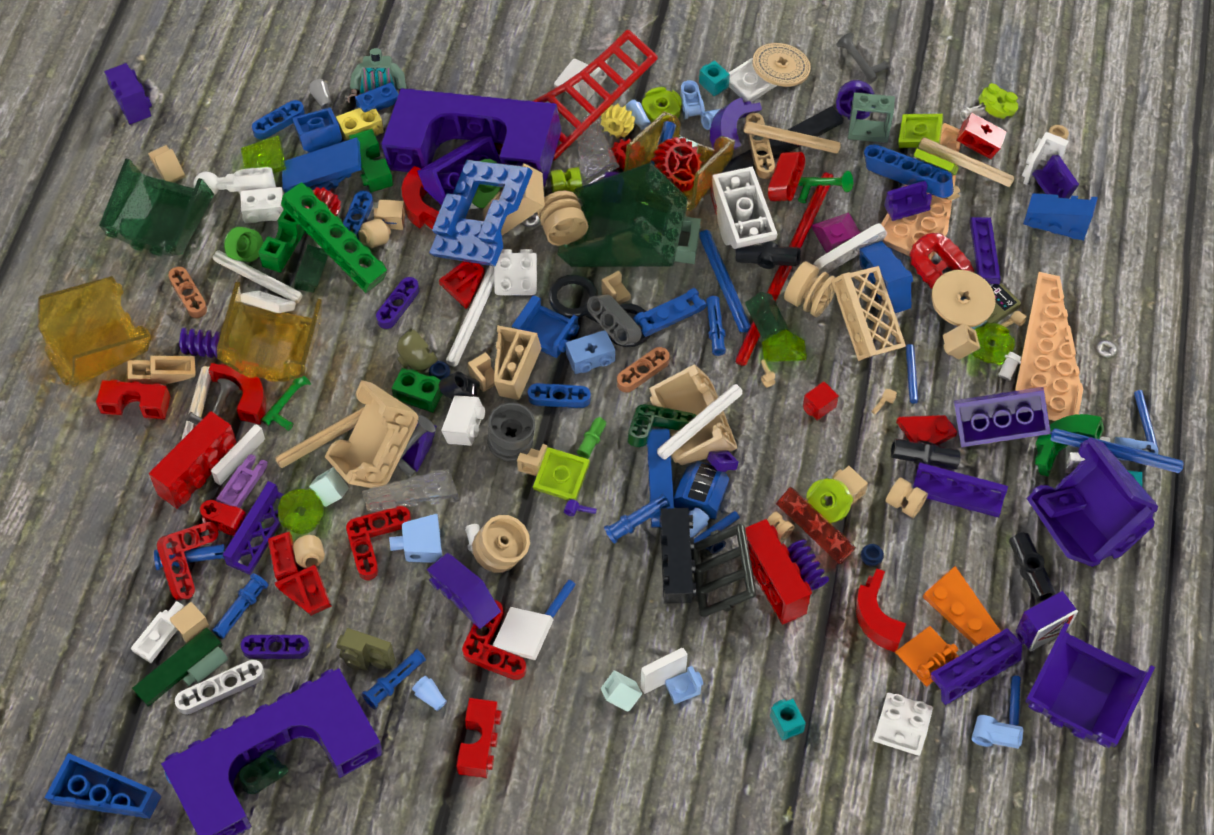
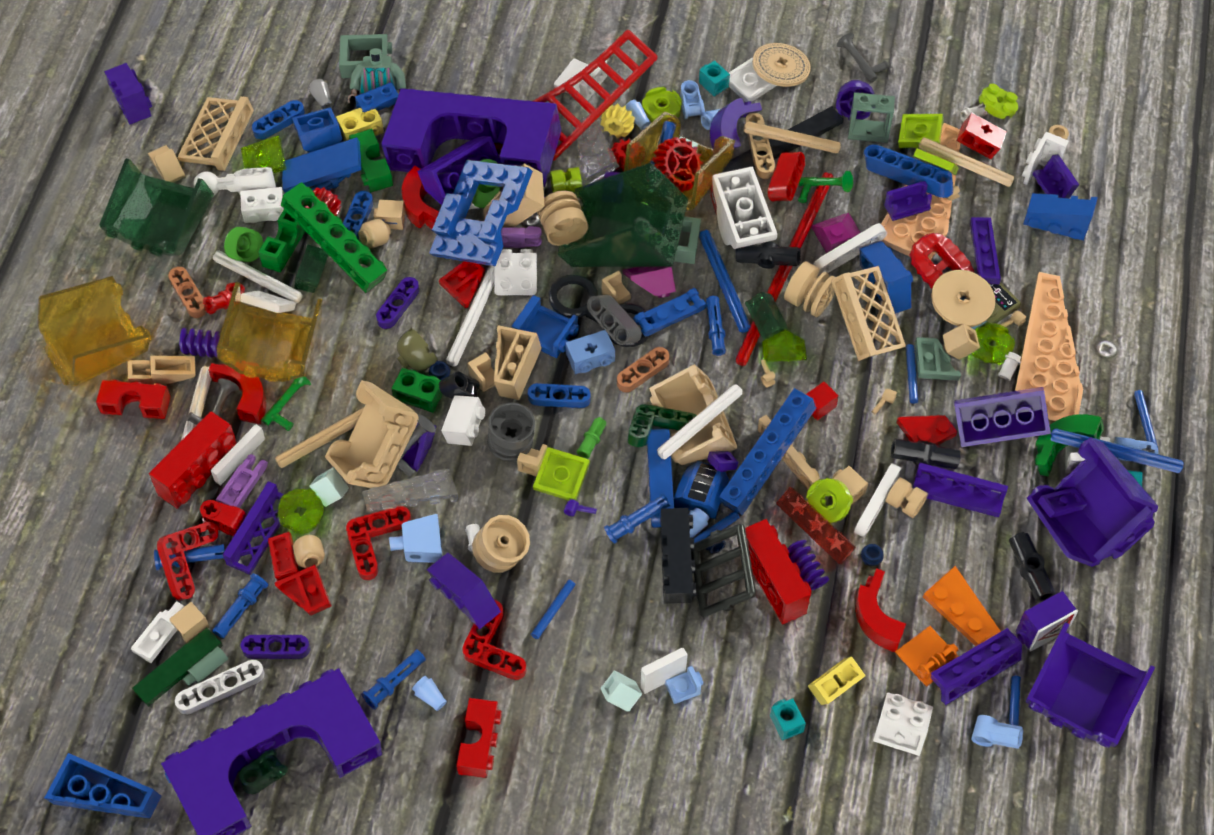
(221, 300): none -> red connector
(229, 134): none -> tan fence
(360, 42): none -> sand green window
(362, 649): olive plate -> none
(521, 237): none -> medium lavender hinge
(523, 632): white tile -> none
(655, 280): none -> magenta slope
(767, 452): none -> blue brick
(783, 527): tan wheel -> none
(794, 459): none -> tan plate
(836, 680): none -> light yellow brick
(877, 500): none -> white beam
(933, 360): none -> sand green wing

